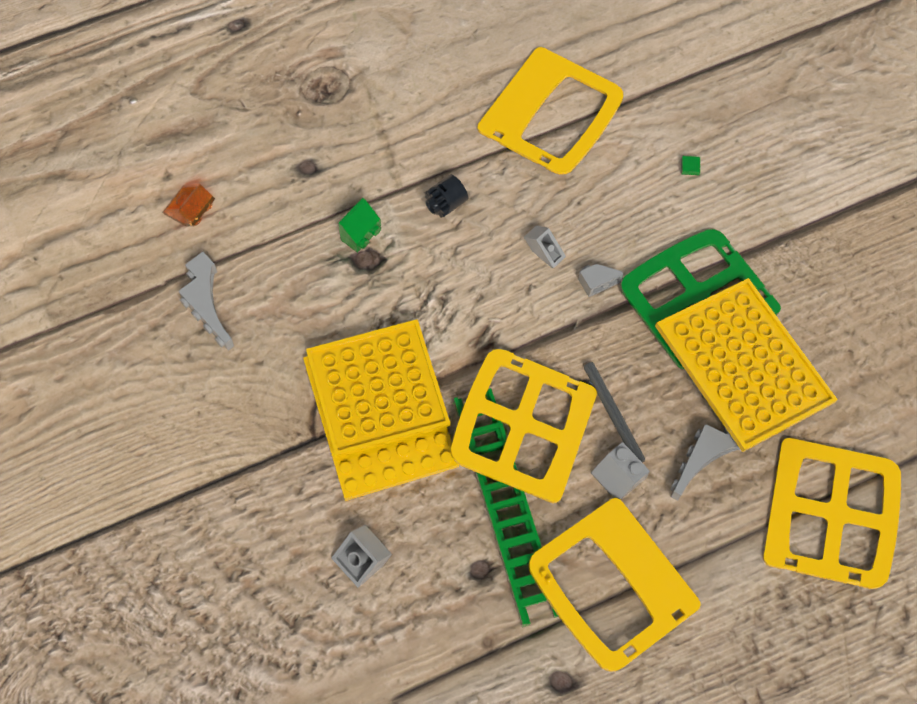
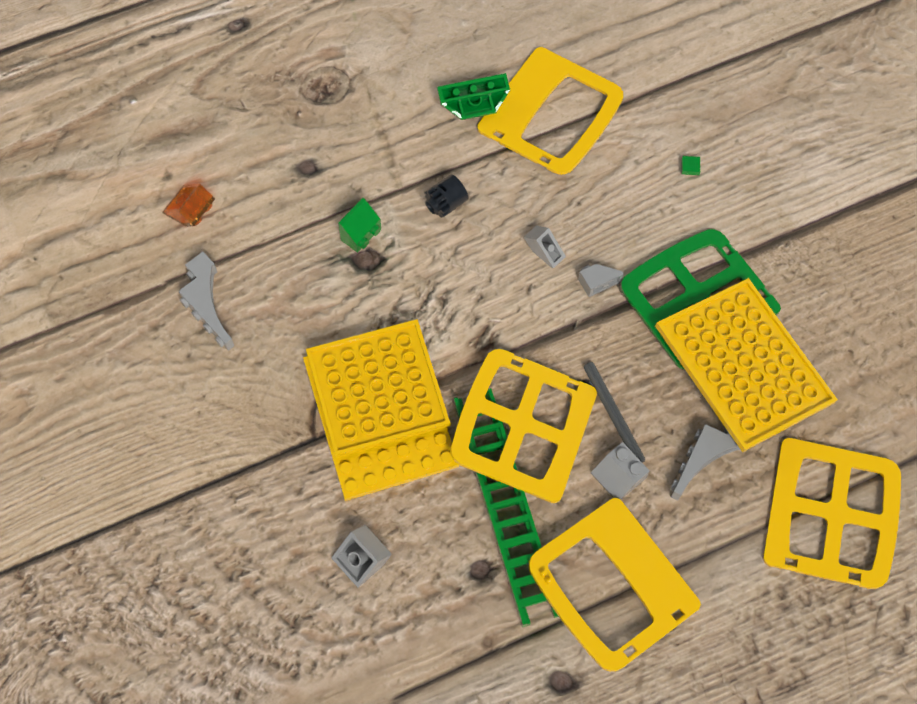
(475, 96): none -> green wedge

